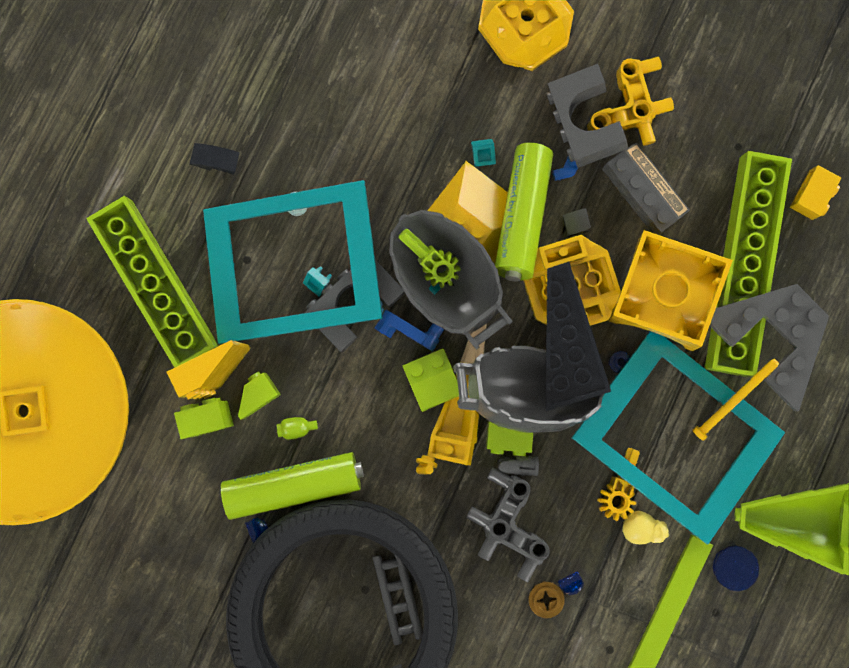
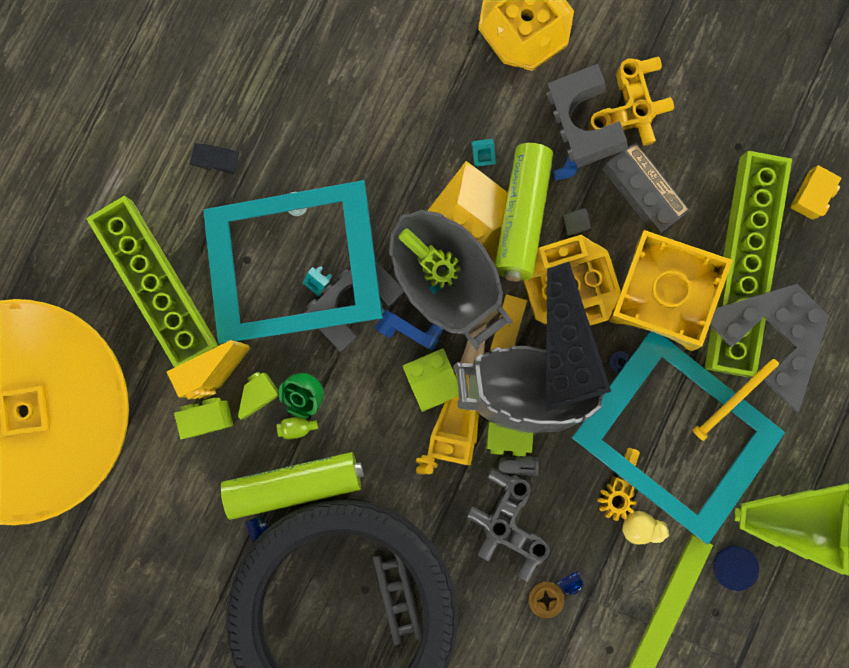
(301, 394): none -> green cylinder
(507, 334): none -> yellow tile

